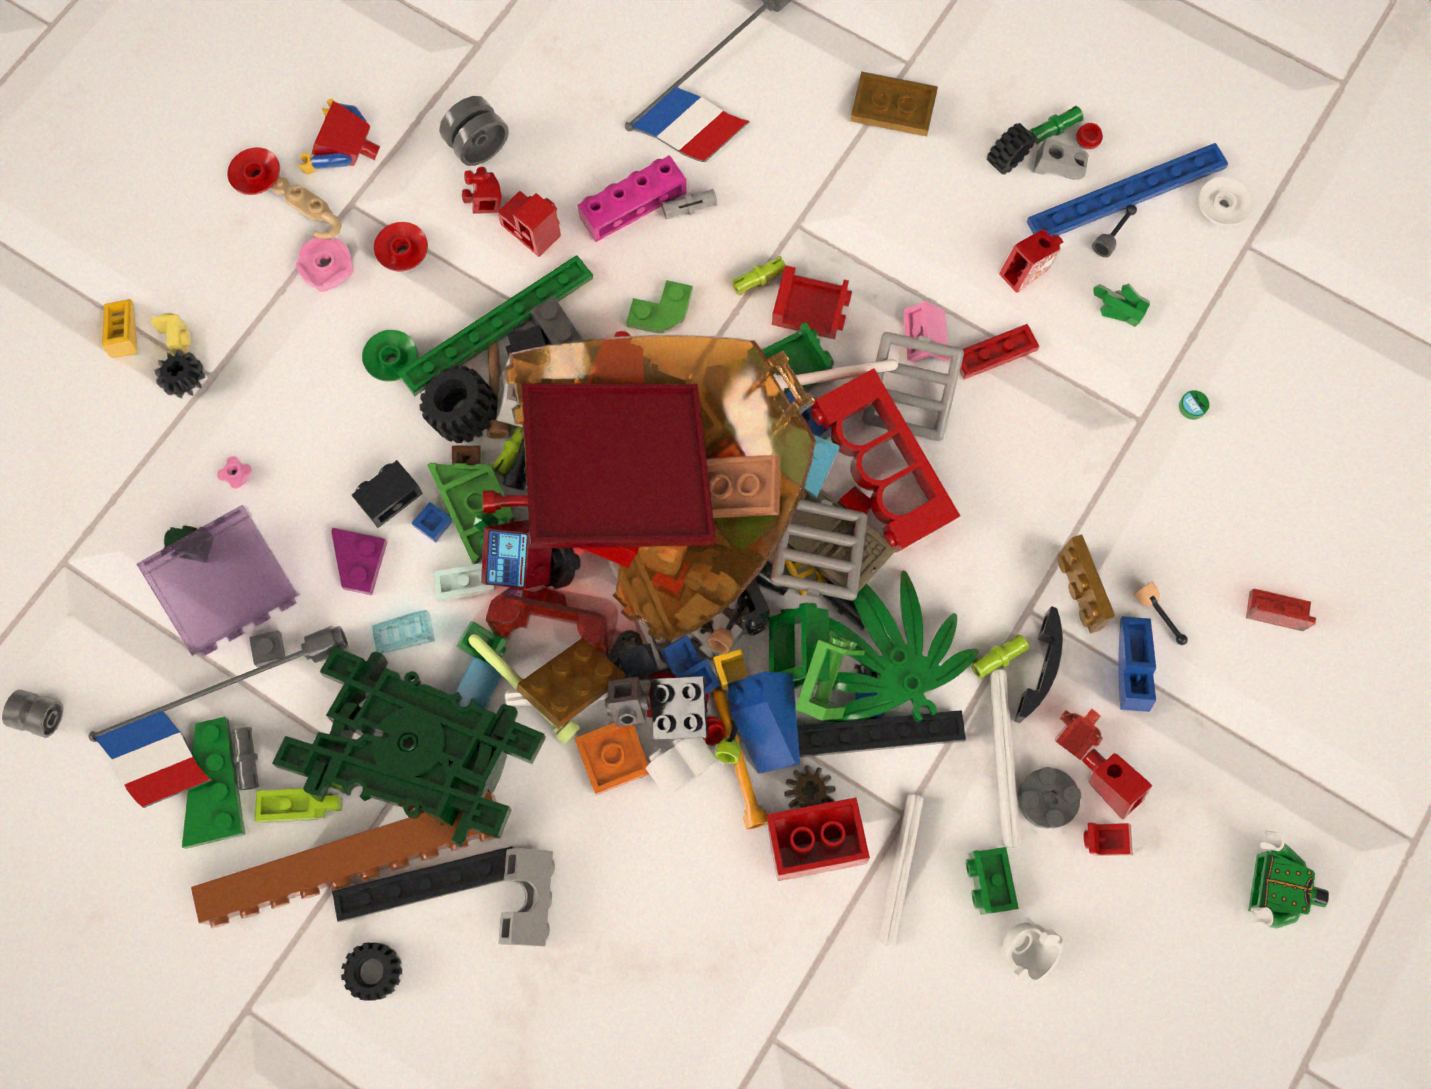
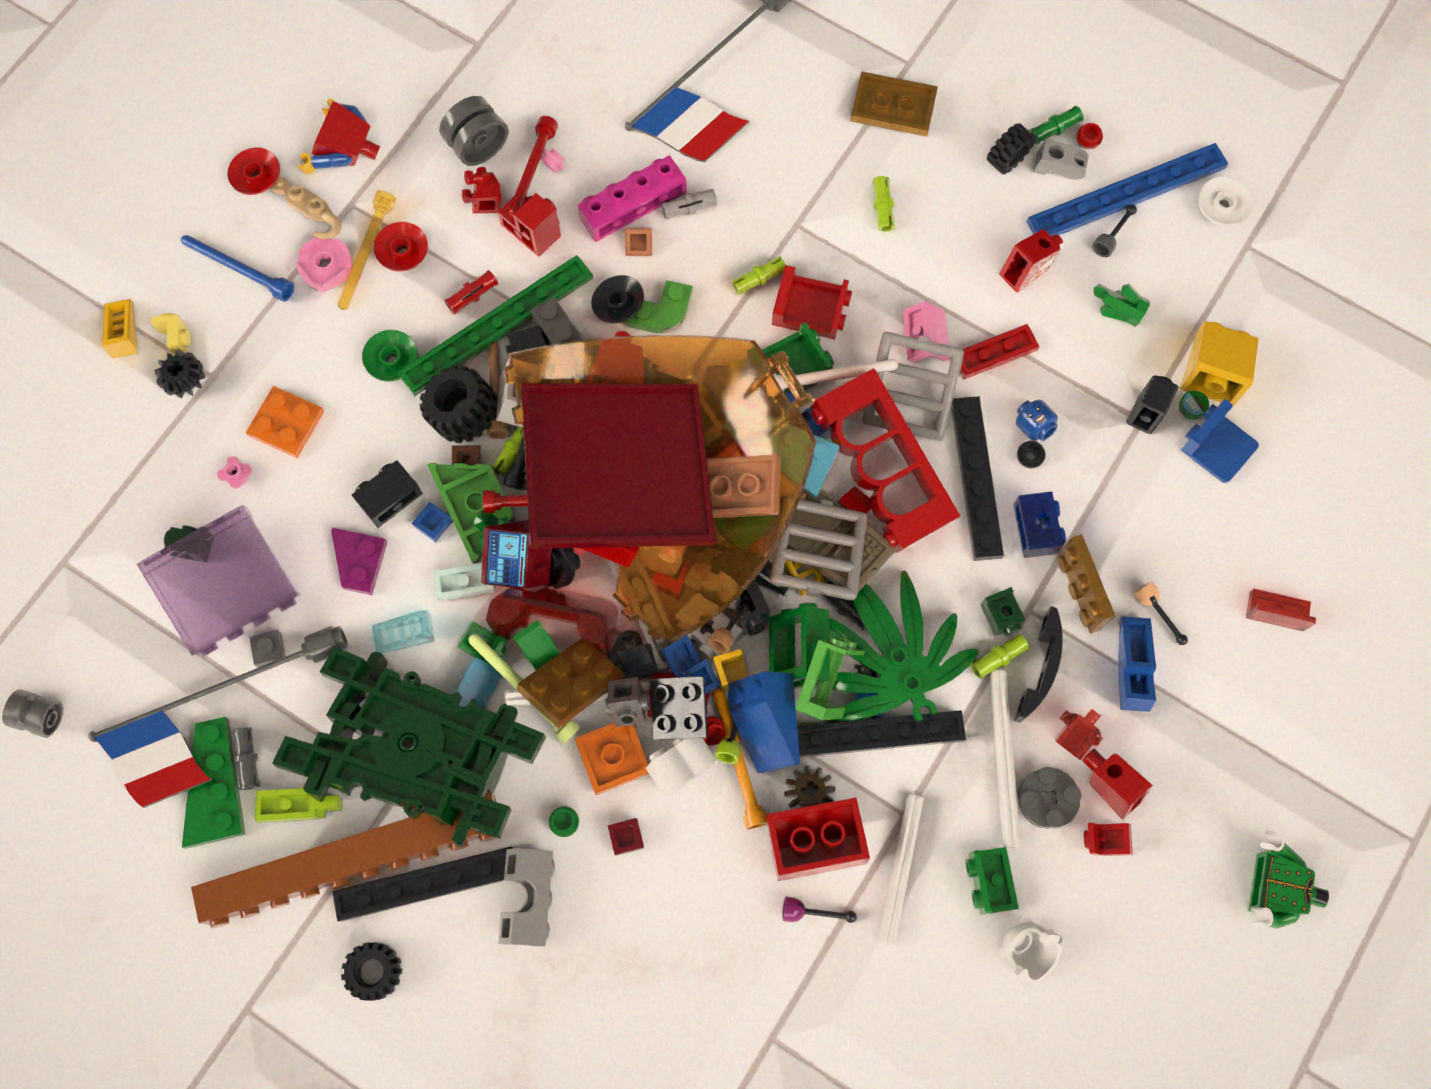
(279, 287): none -> blue piece
(285, 422): none -> orange plate
(383, 203): none -> clear yellow piece
(456, 302): none -> red pin
(536, 645): none -> green slope
(545, 130): none -> red piece
(553, 160): none -> bright pink plate
(564, 821): none -> green plate
(614, 291): none -> black dish
(626, 837): none -> dark red plate
(638, 241): none -> nougat slope
(794, 910): none -> hinge
(883, 203): none -> lime pin
(976, 479): none -> black plate
(998, 622): none -> dark green brick
(1033, 447): none -> black plate
(1033, 538): none -> clear blue brick
(1036, 420): none -> blue head
(1152, 404): none -> black brick
(1219, 443): none -> blue bracket
(1221, 363): none -> yellow slope

